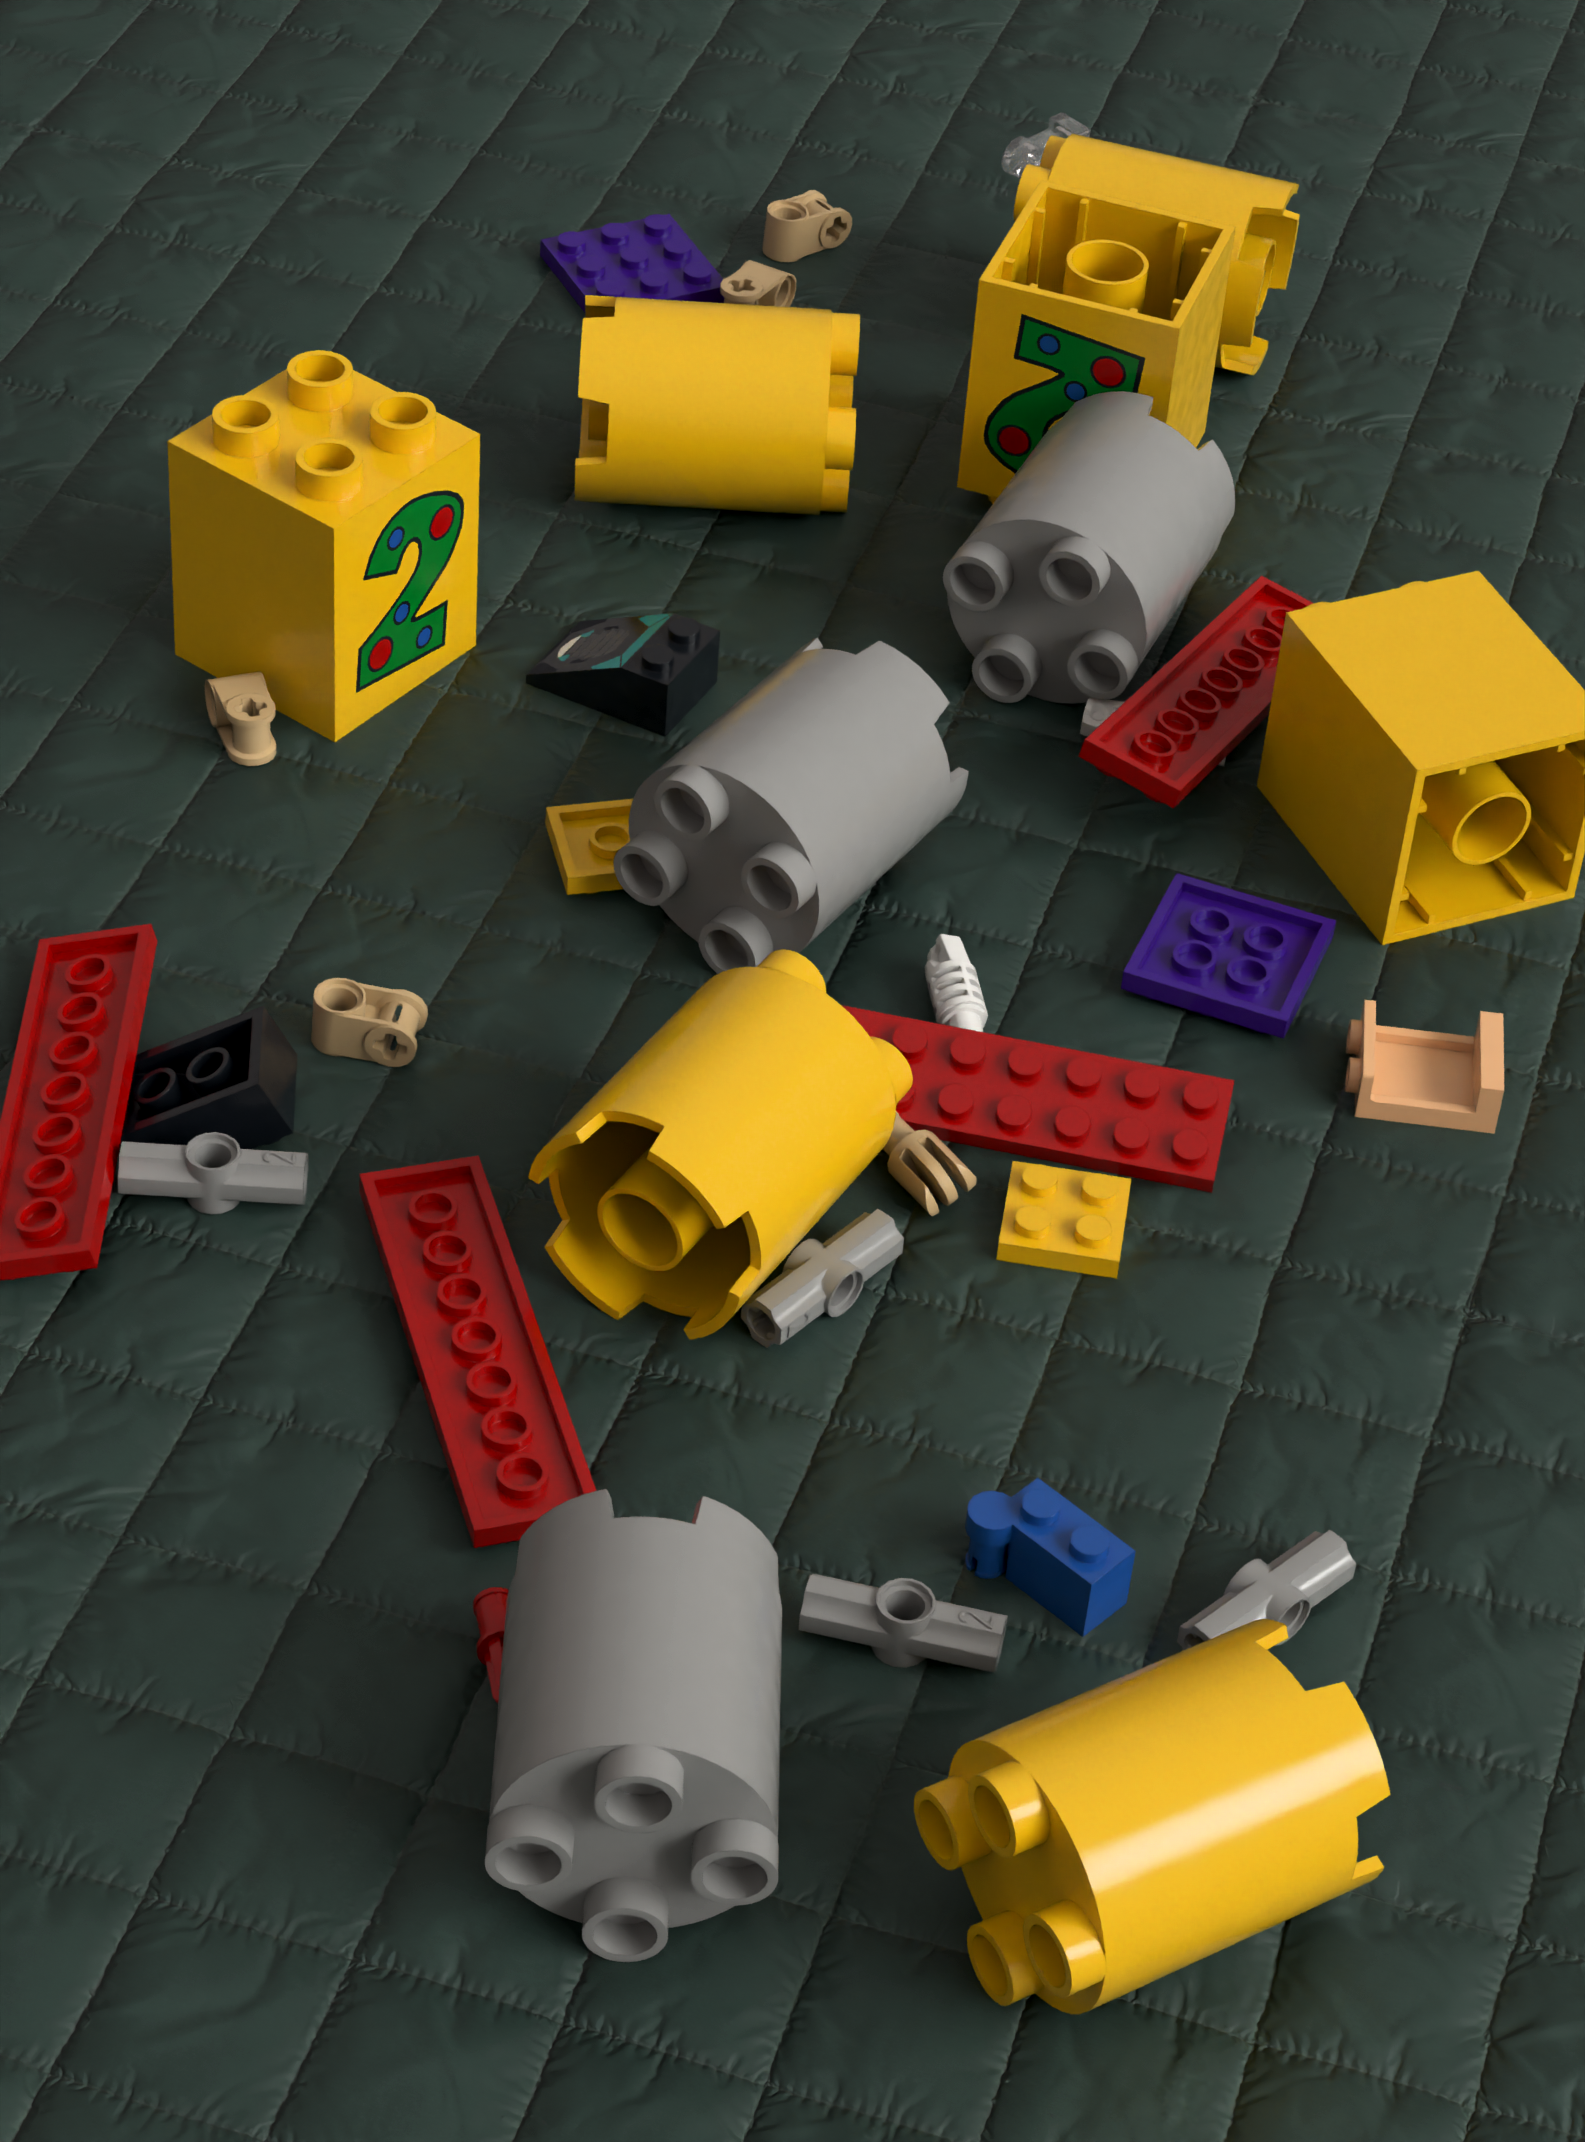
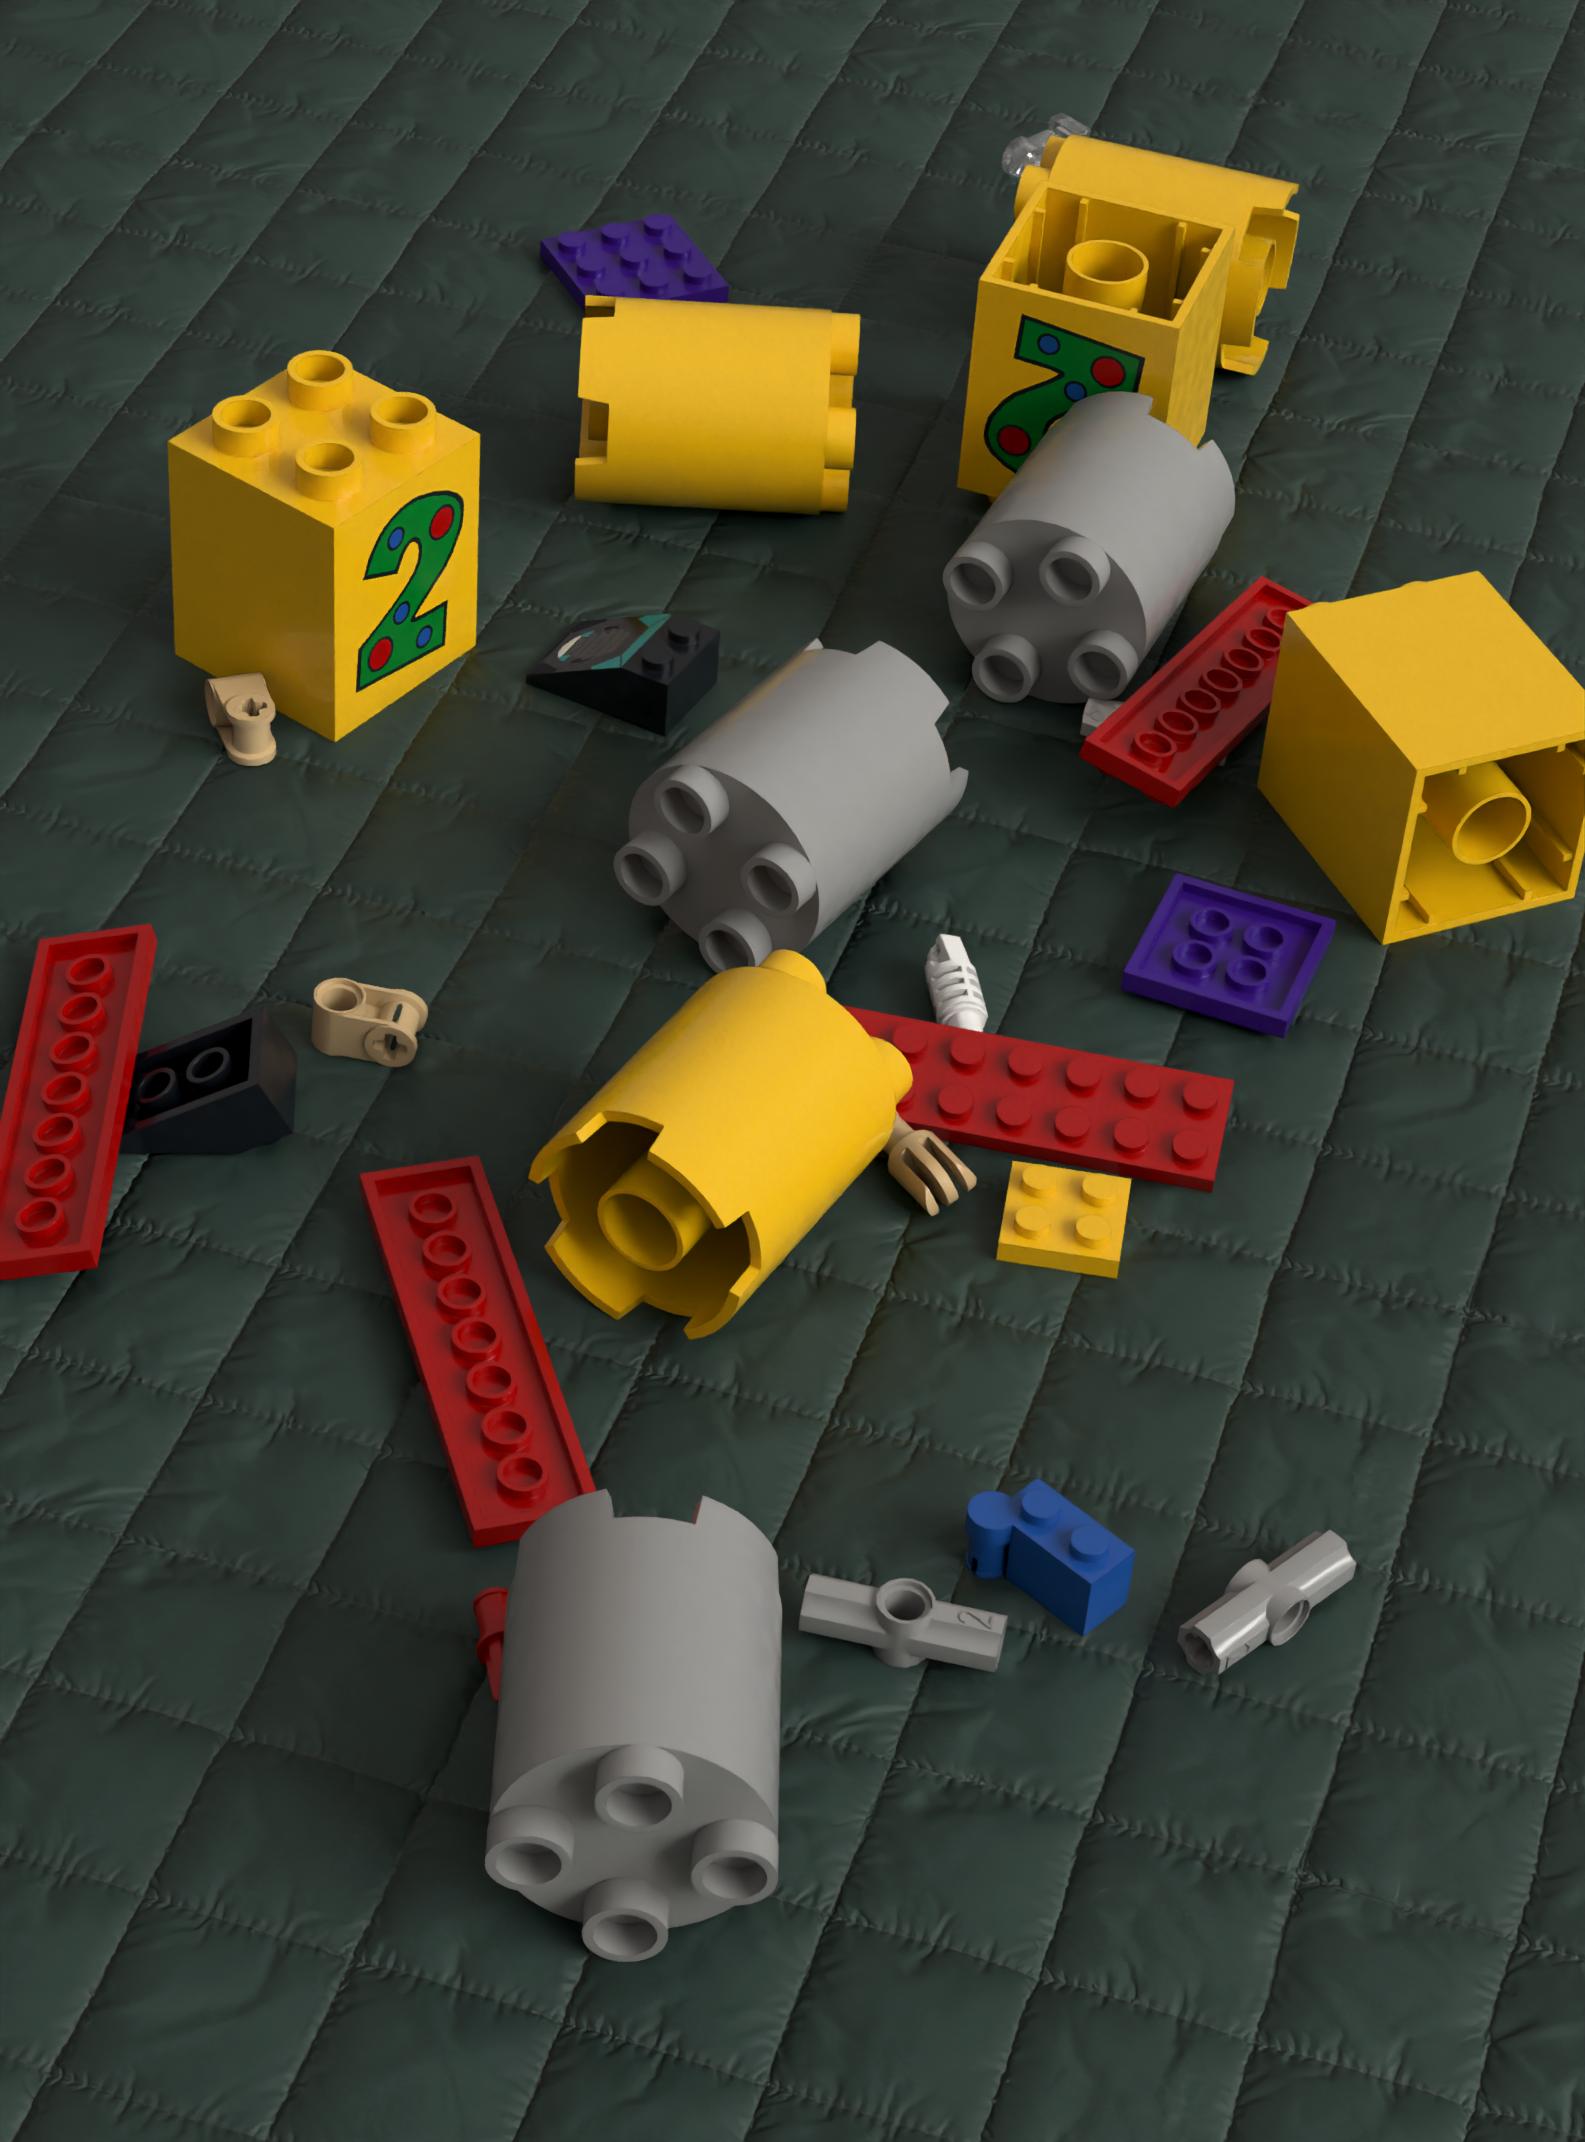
(213, 1173): light grey piece -> none
(586, 842): yellow plate -> none
(759, 286): tan piece -> none
(803, 227): tan piece -> none
(822, 1278): light grey piece -> none
(1154, 1820): yellow brick -> none
(1426, 1073): light nougat panel -> none

